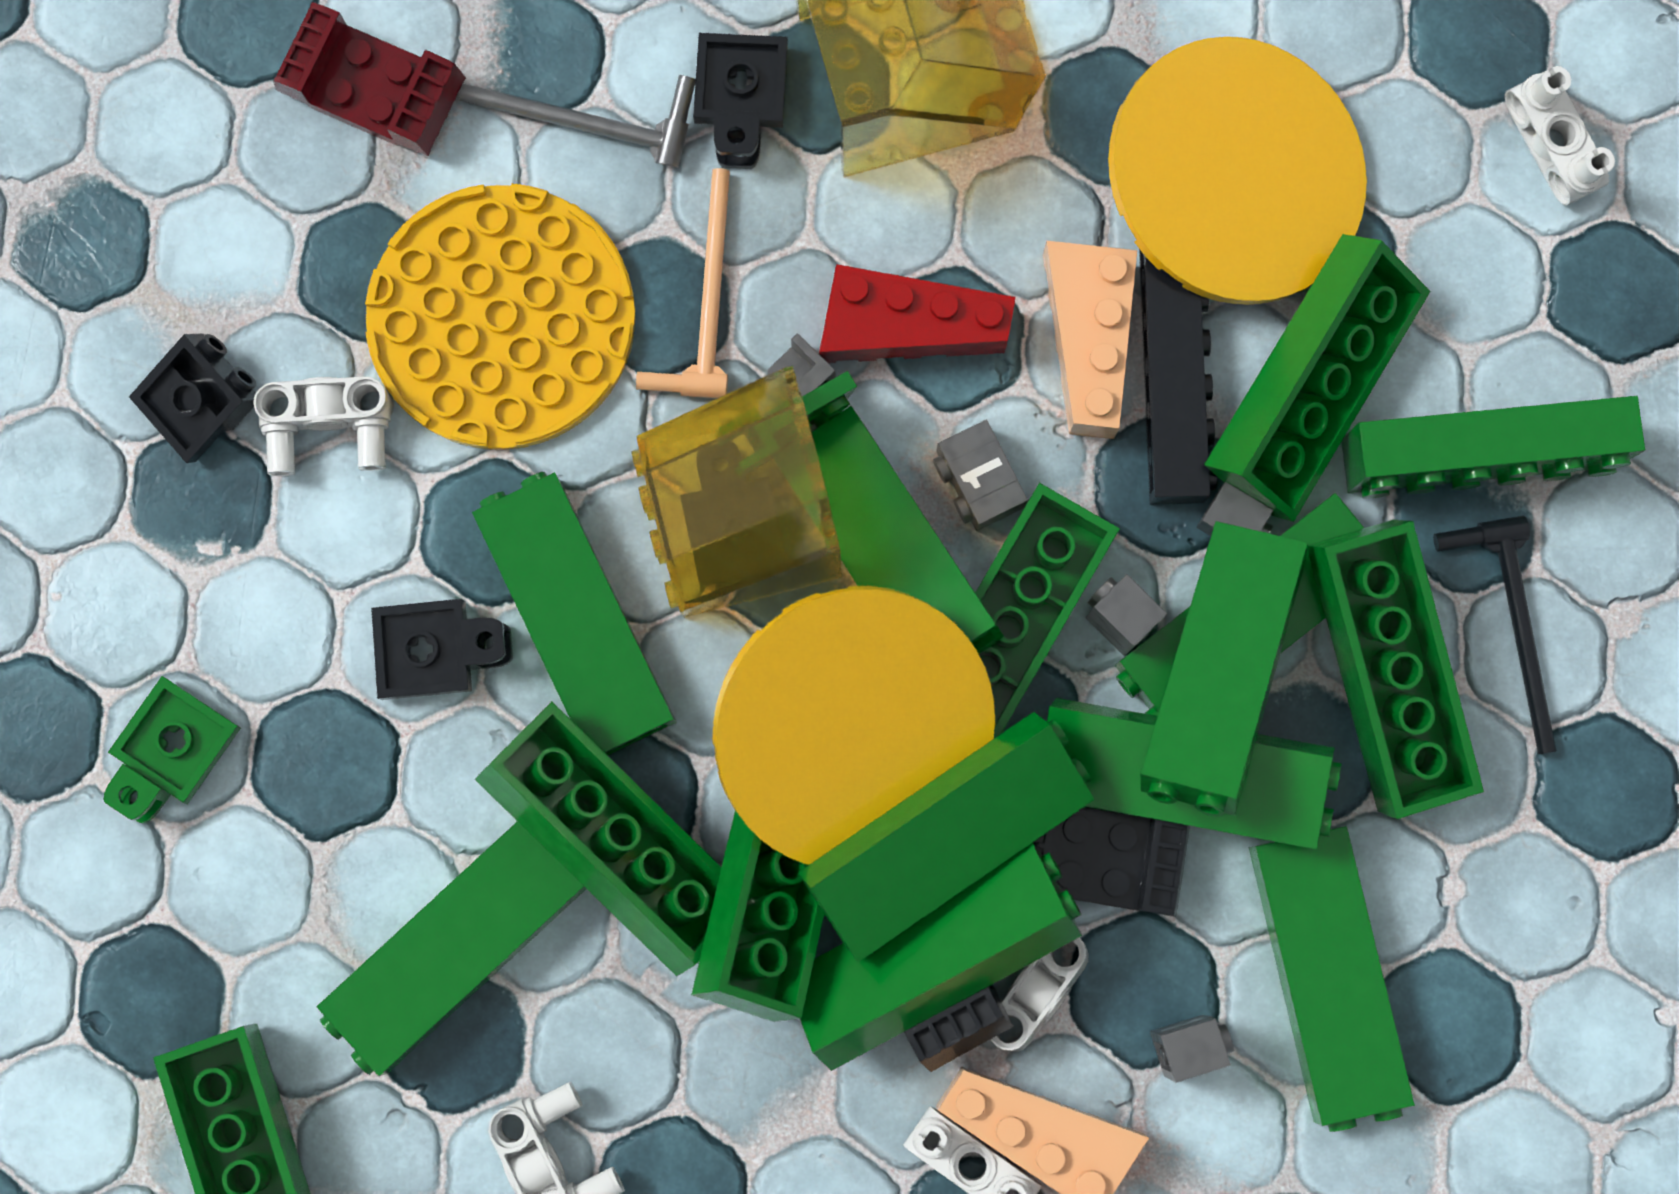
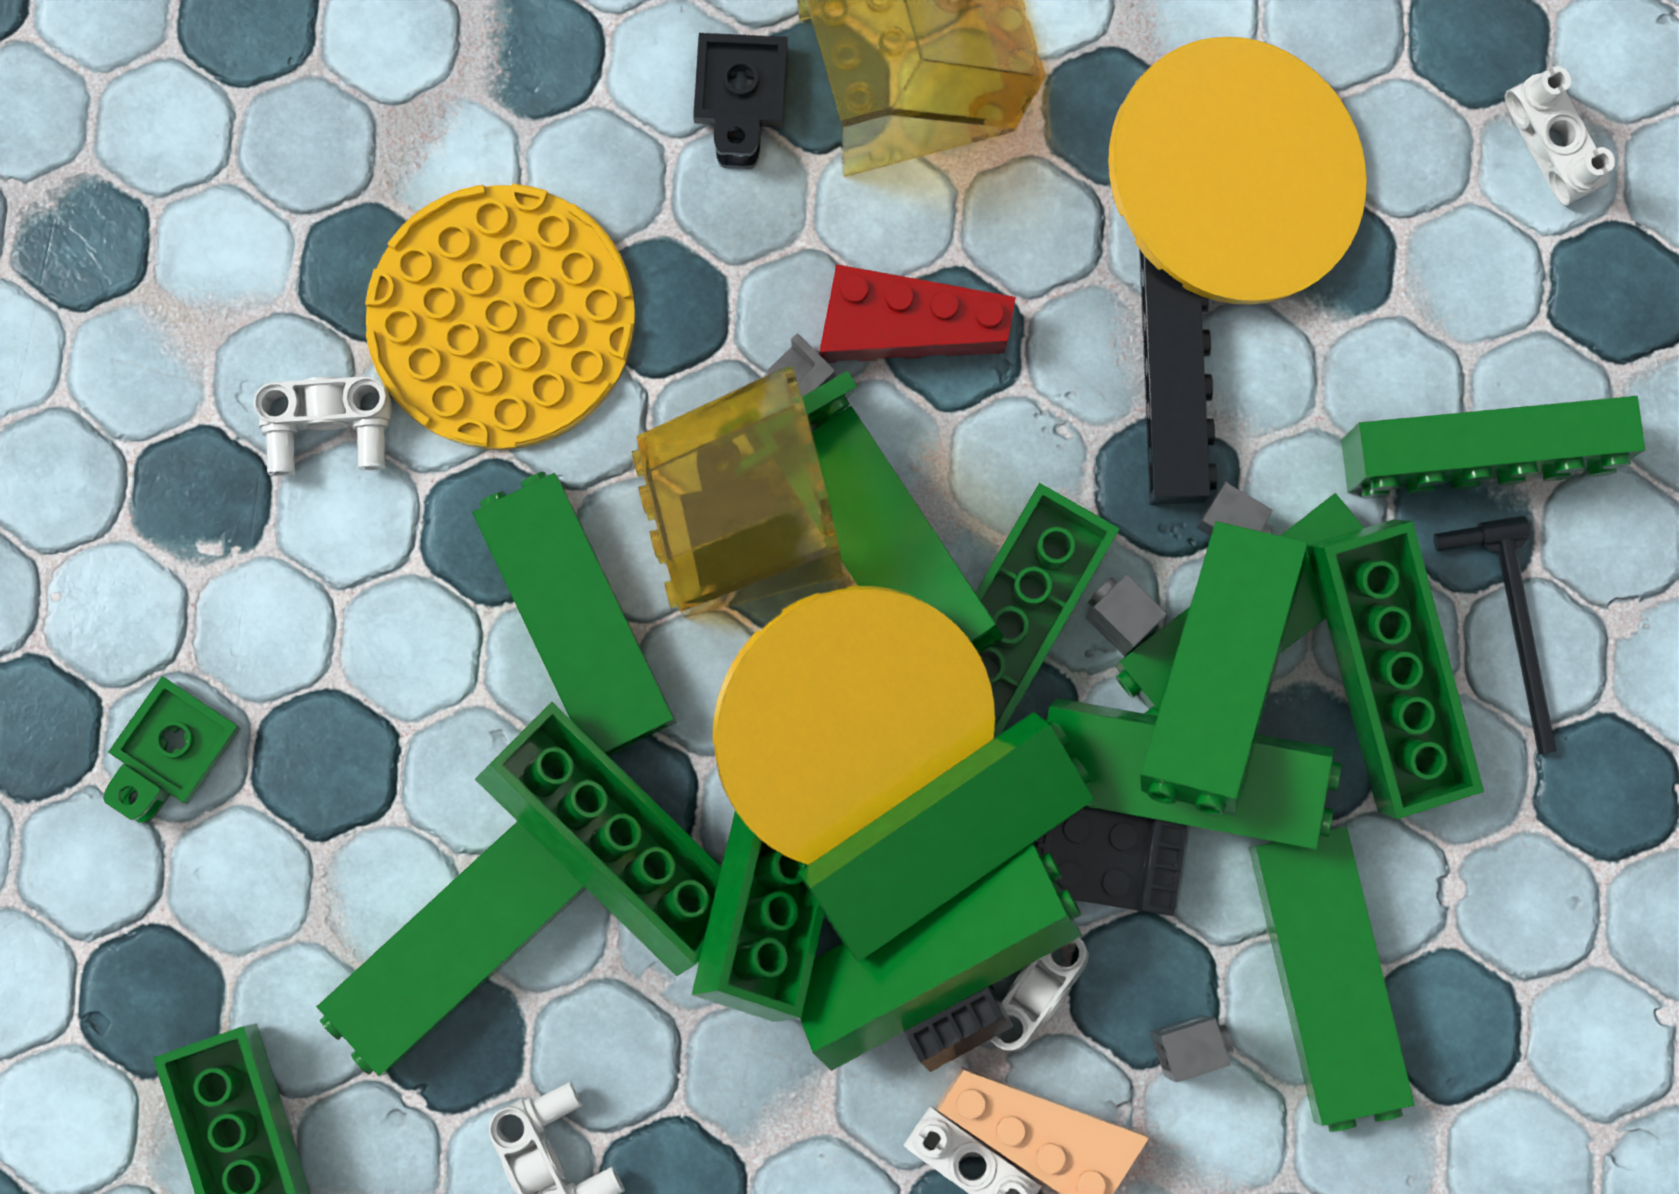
(195, 395): black plate -> none
(368, 81): dark red plate -> none
(456, 648): black plate -> none
(665, 141): flat silver bar -> none
(704, 378): light nougat bar -> none
(979, 475): flat silver brick -> none
(1091, 321): light nougat wedge -> none
(1319, 375): green brick -> none

